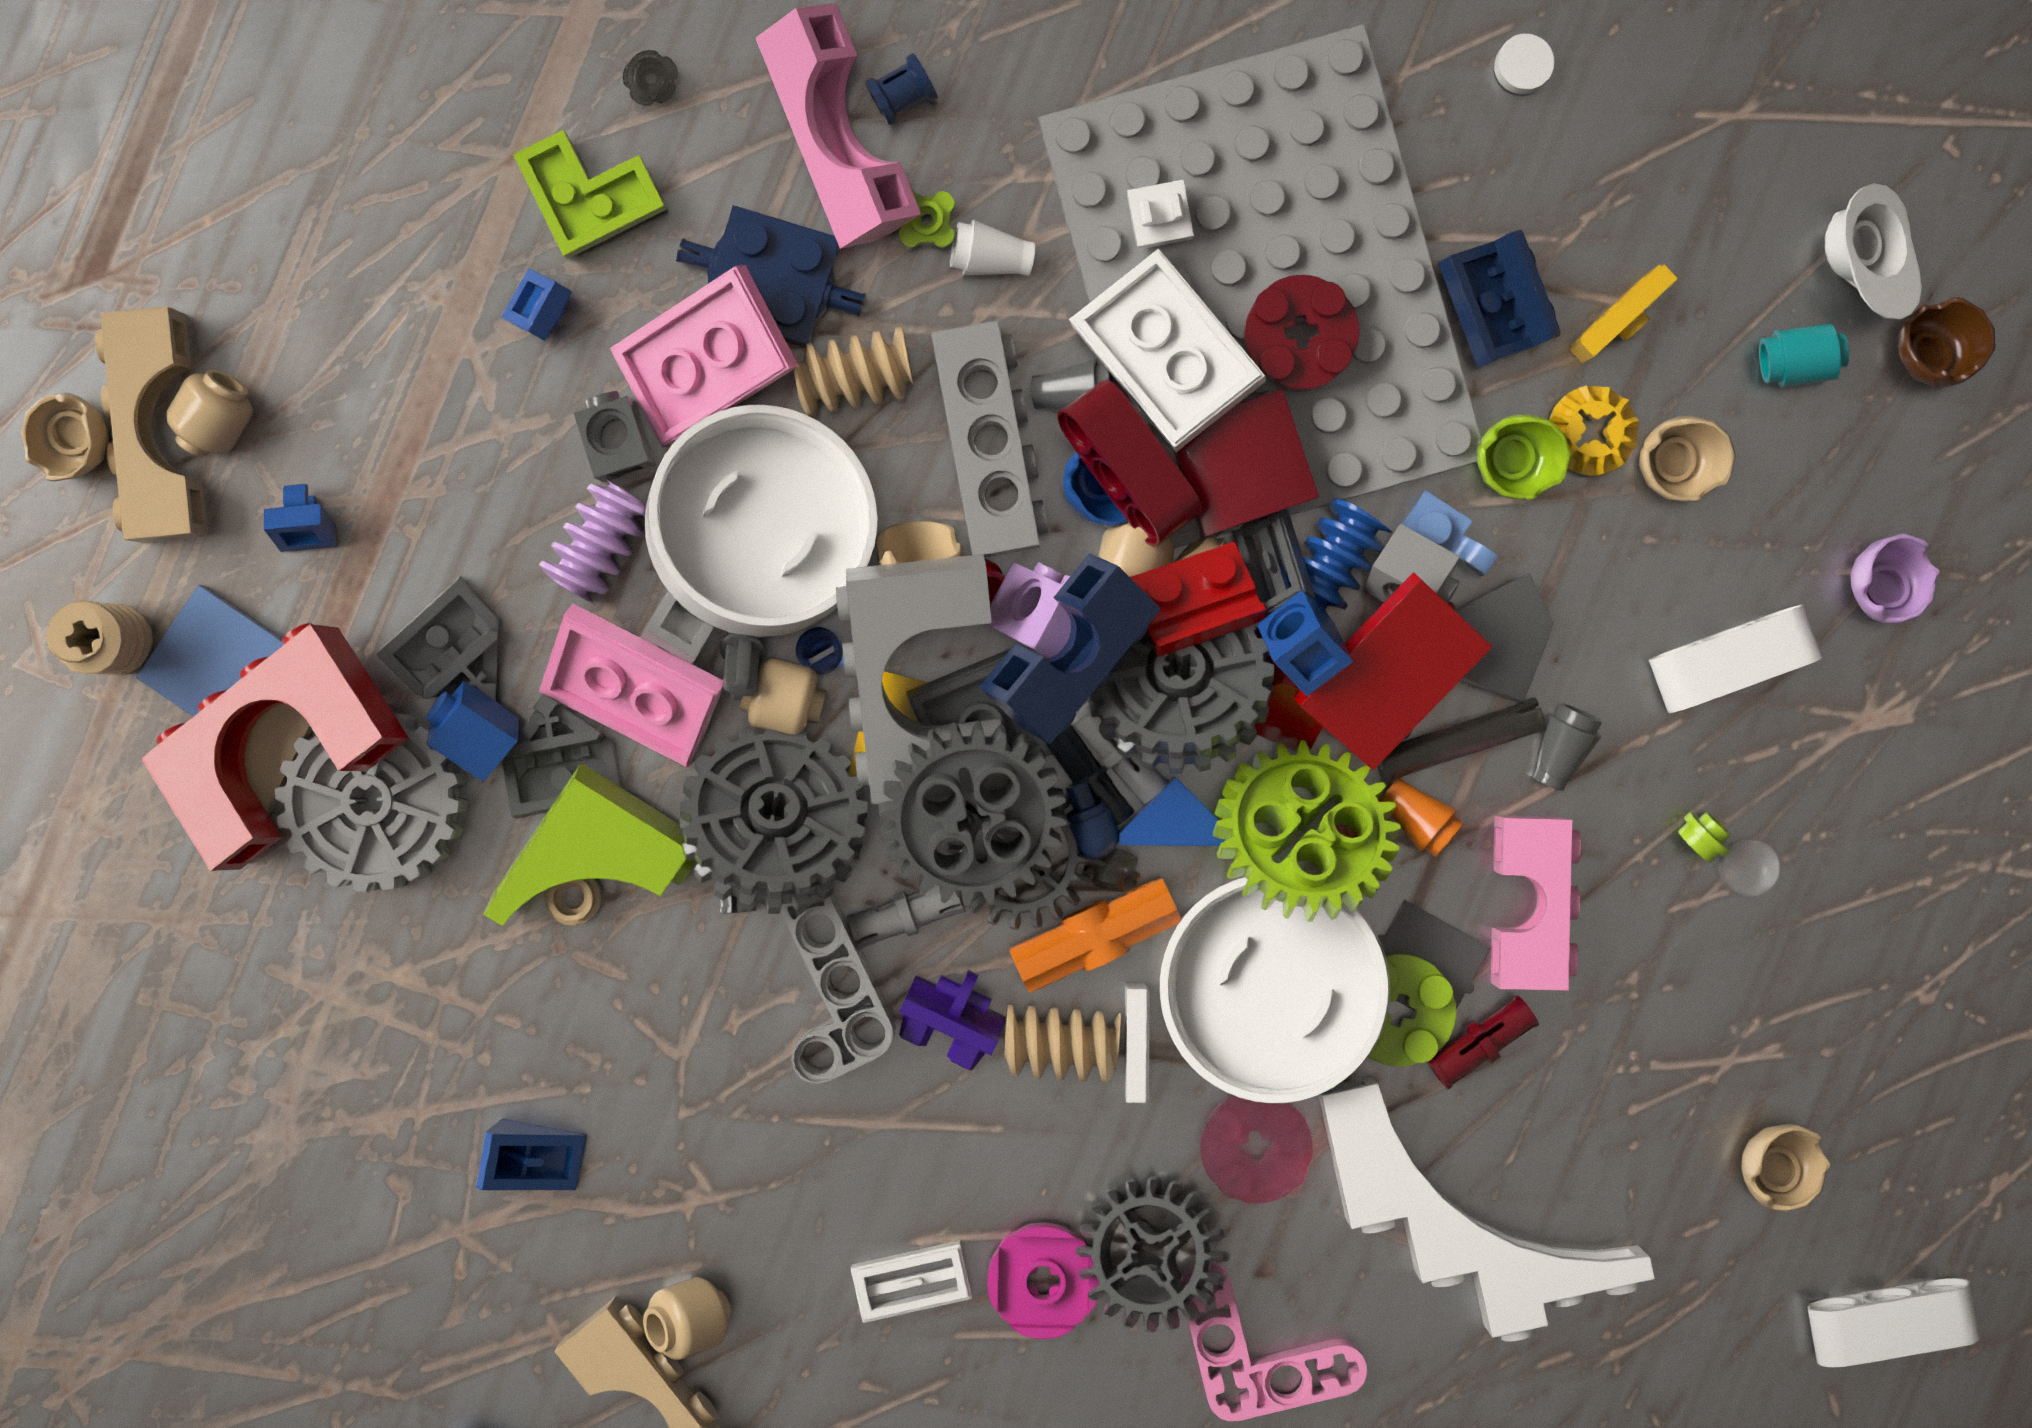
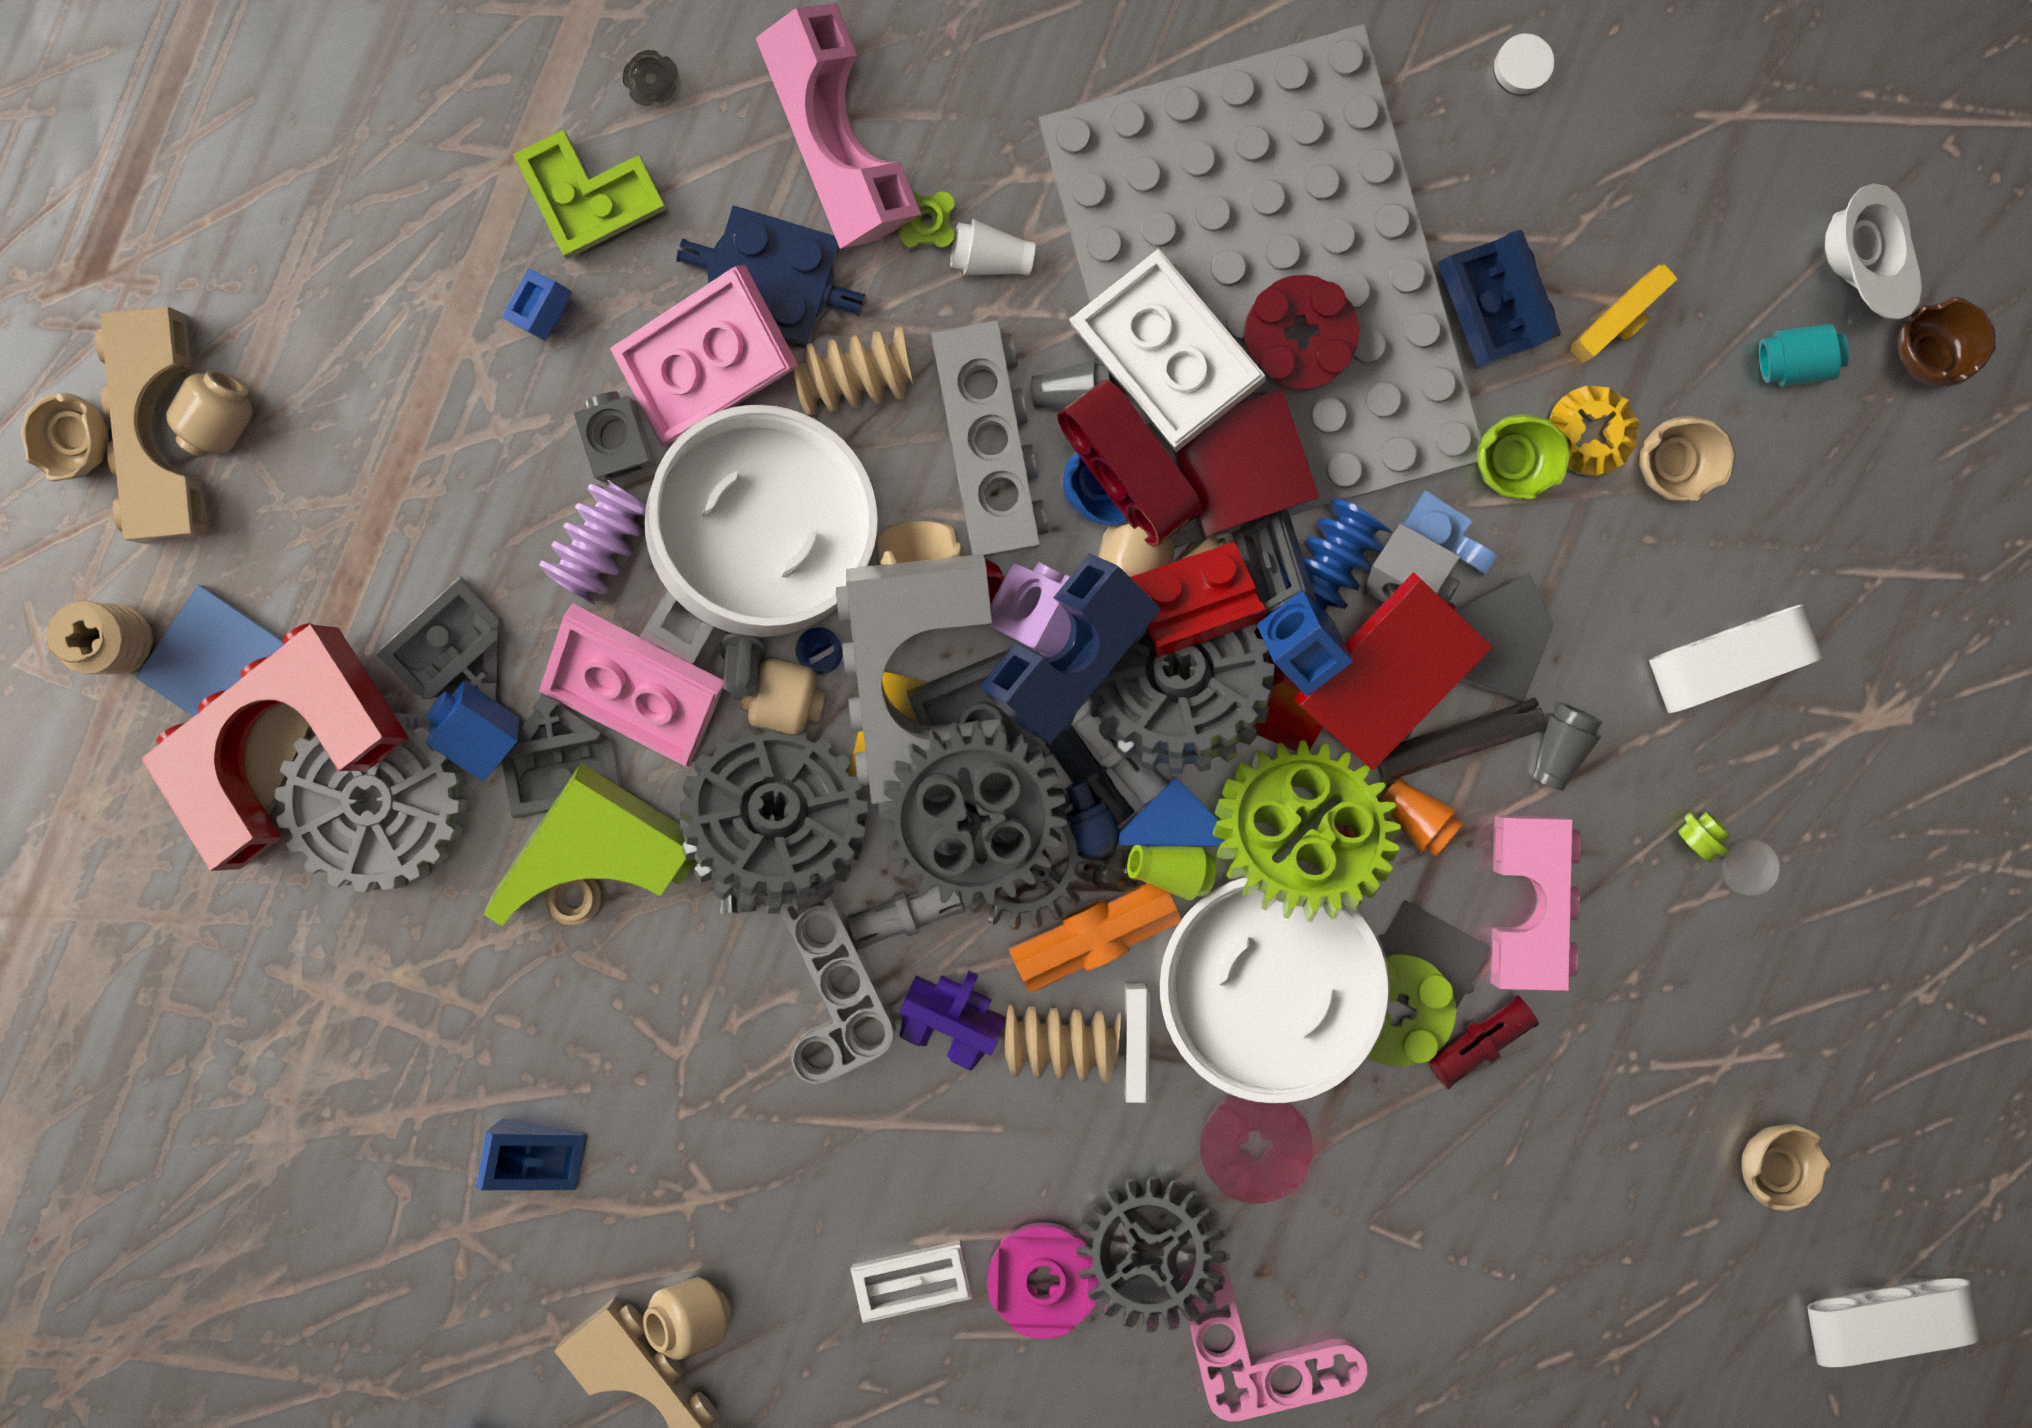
(300, 523): blue tile -> none
(901, 89): dark blue bush -> none
(1160, 214): white tile -> none
(1175, 869): none -> lime cone
(1444, 1241): white arch -> none
(1894, 579): lavender hair -> none

